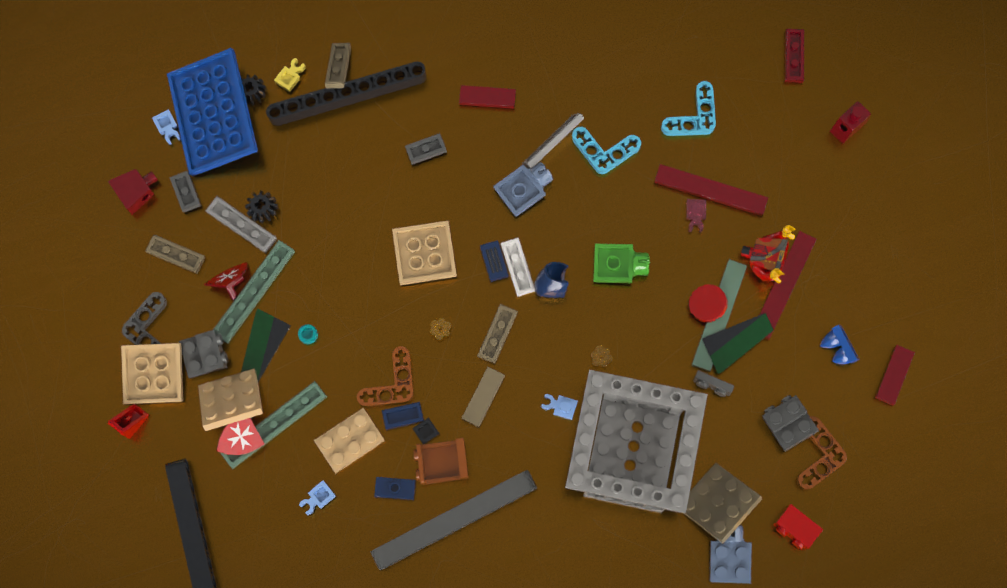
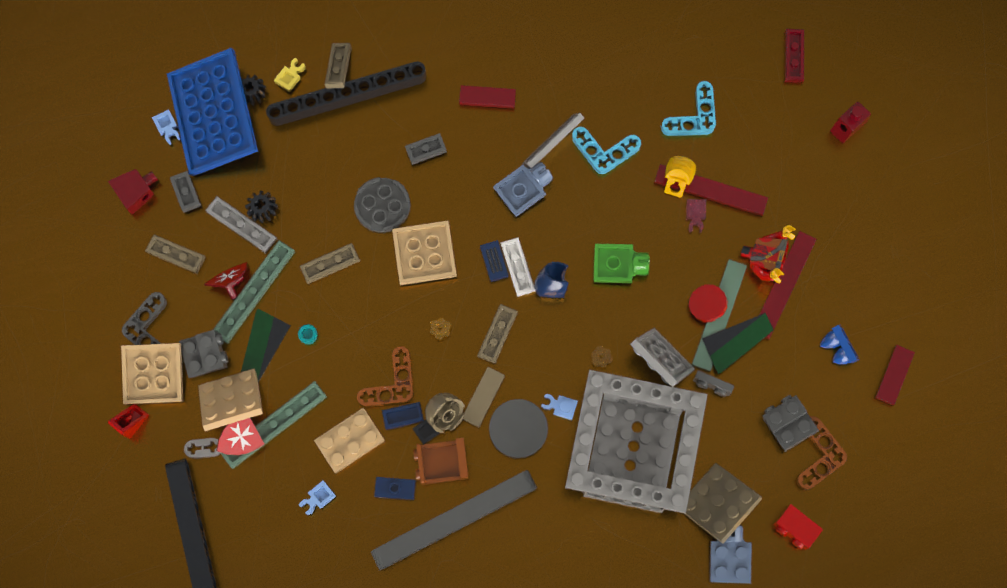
(204, 453): none -> light grey beam
(329, 263): none -> dark tan tile
(382, 204): none -> dark grey tile
(444, 412): none -> dark tan cylinder
(518, 428): none -> dark grey tile
(662, 357): none -> light grey plate
(679, 170): none -> yellow piece

